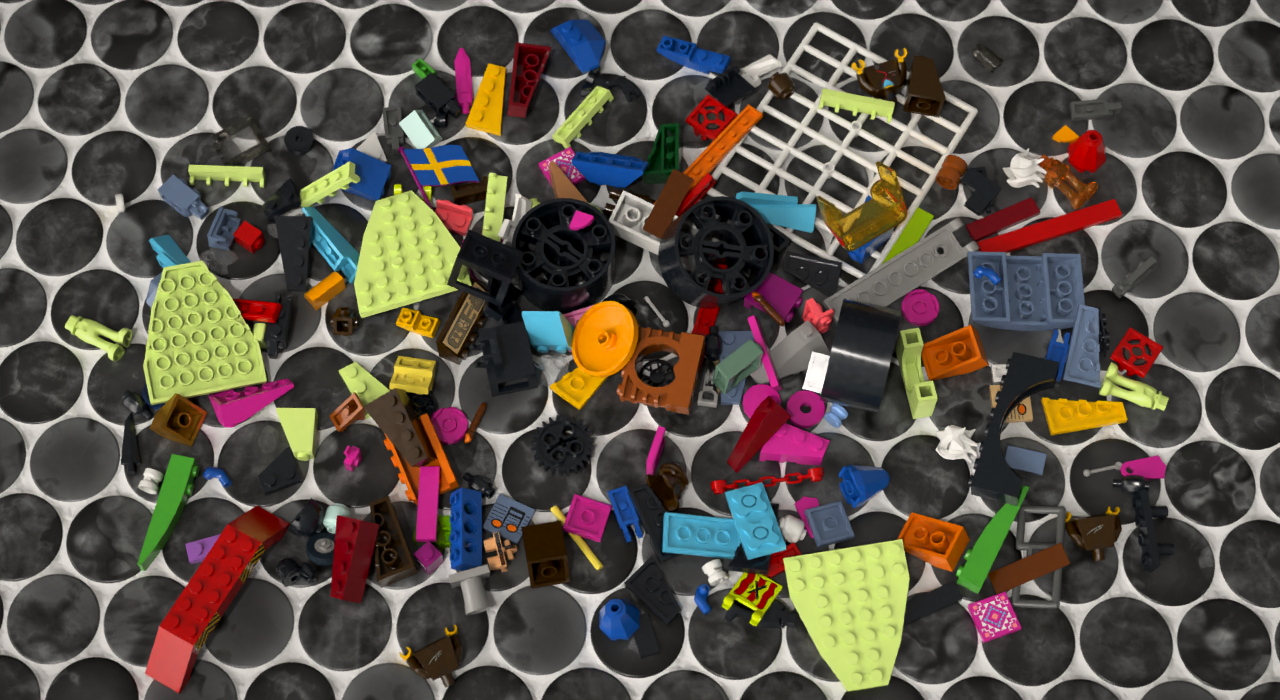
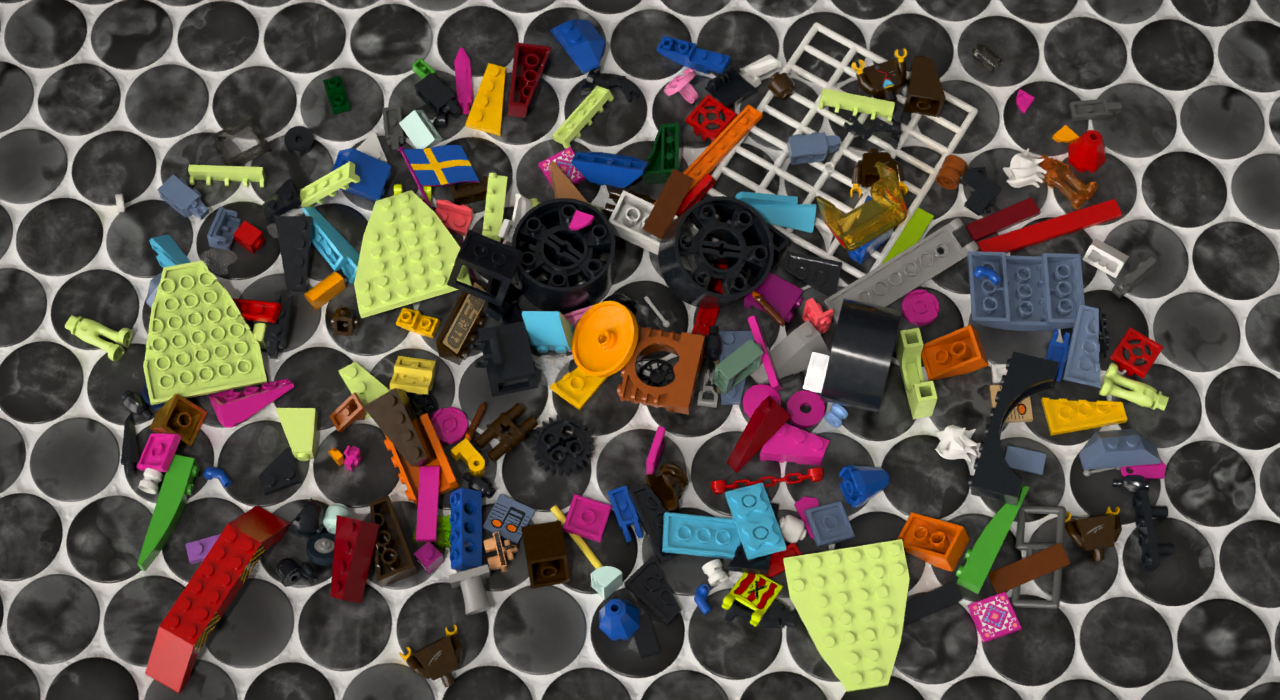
(159, 451): none -> dark pink tile
(336, 95): none -> dark green slope
(337, 456): none -> light orange tile
(470, 456): none -> yellow leg
(505, 423): none -> dark brown pin
(606, 580): none -> light aqua brick
(682, 85): none -> bright pink tile
(811, 147): none -> sand blue hinge
(858, 129): none -> black piece
(866, 171): none -> dark brown torso
(1024, 100): none -> dark pink tile
(1105, 258): none -> white brick
(1118, 449): none -> sand blue wedge

